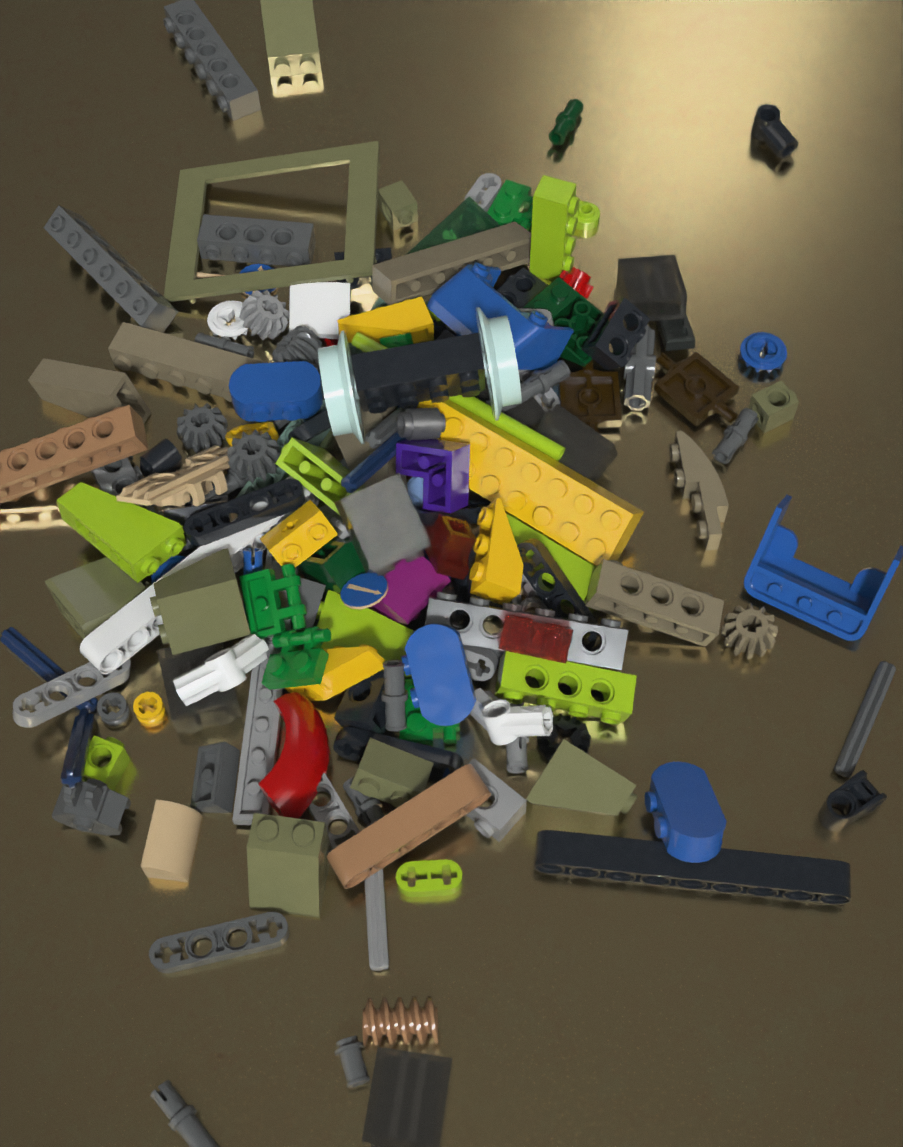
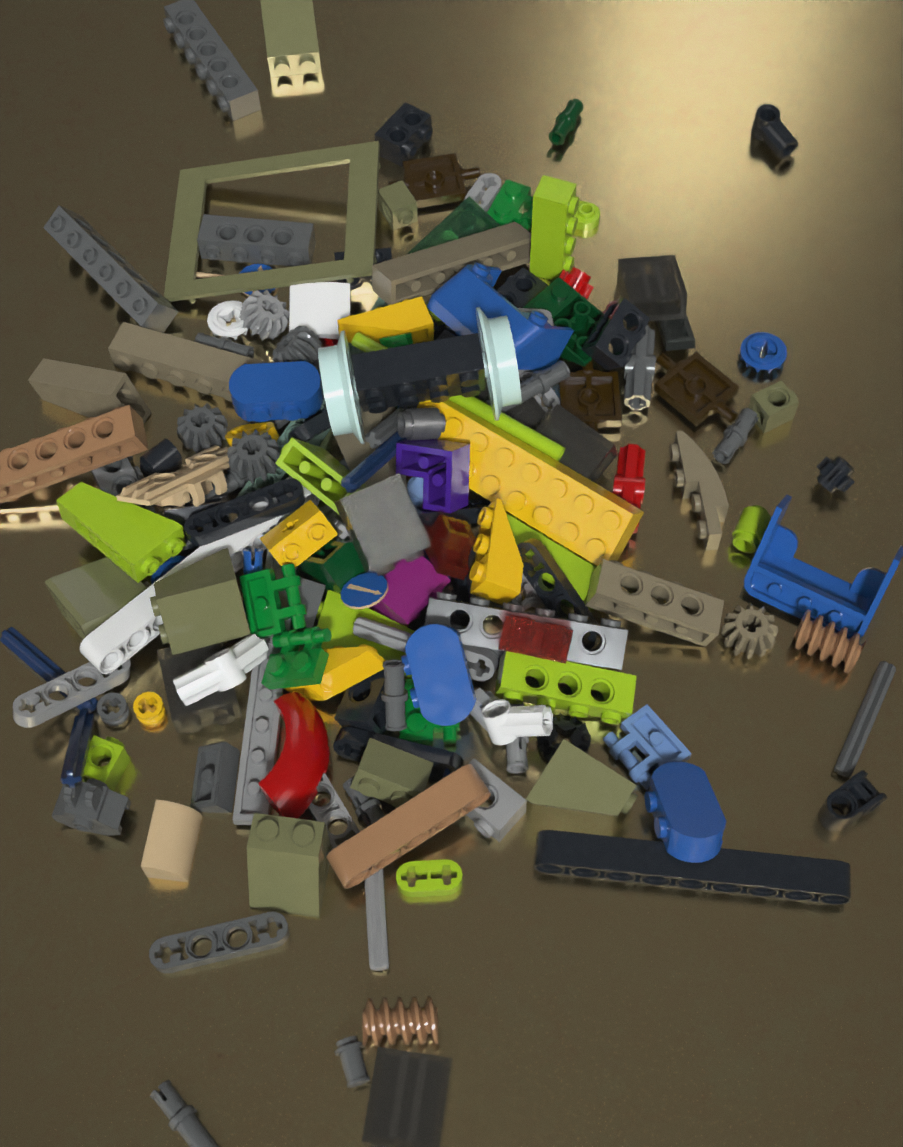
(381, 633): none -> light grey axle
(404, 133): none -> black brick
(437, 179): none -> dark brown plate
(629, 480): none -> red piece
(652, 739): none -> medium blue plate
(750, 528): none -> lime brick
(828, 641): none -> medium nougat piece
(835, 474): none -> black gear

